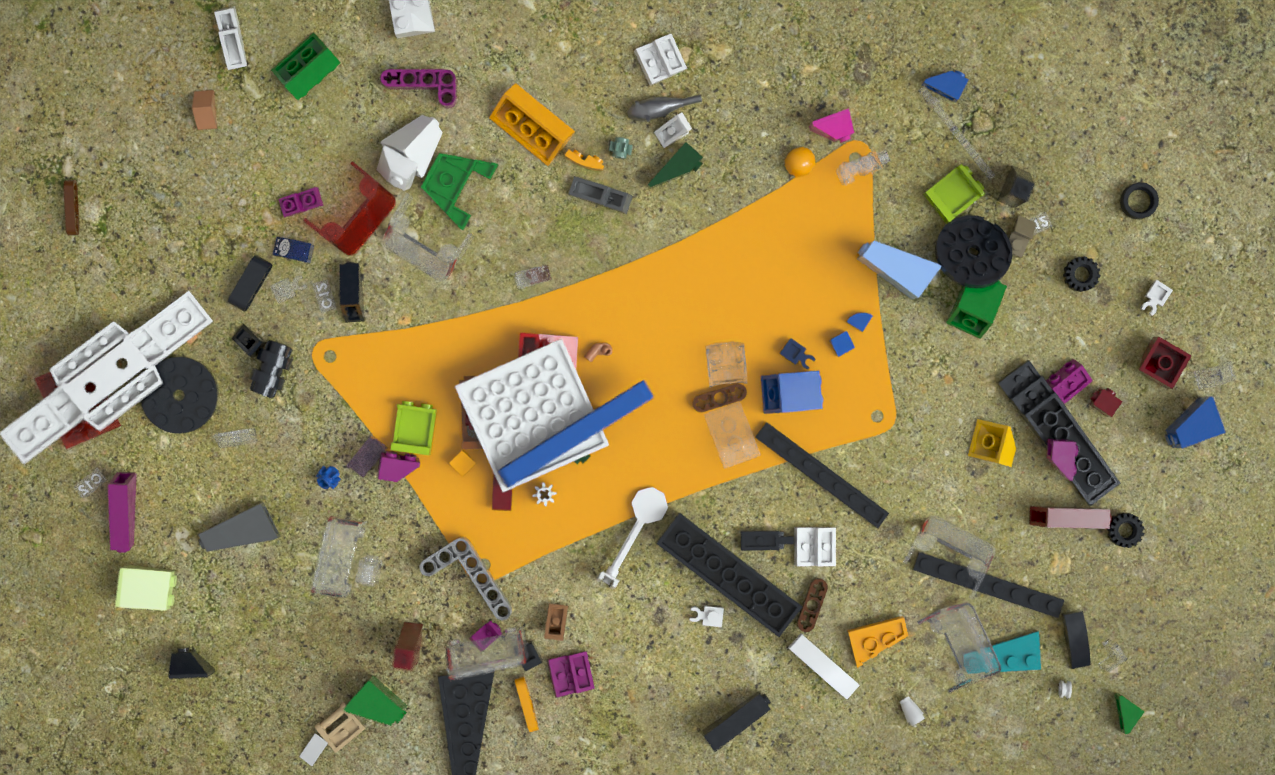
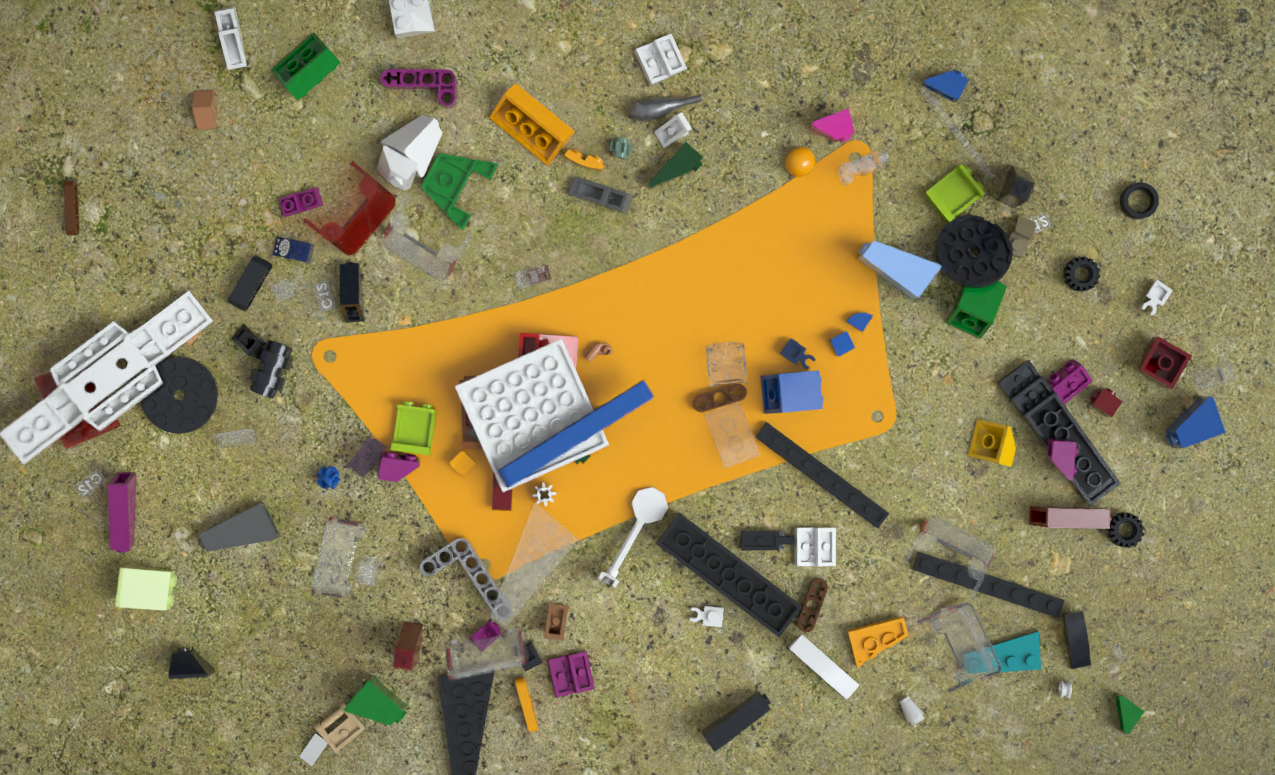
(536, 556): none -> clear wing

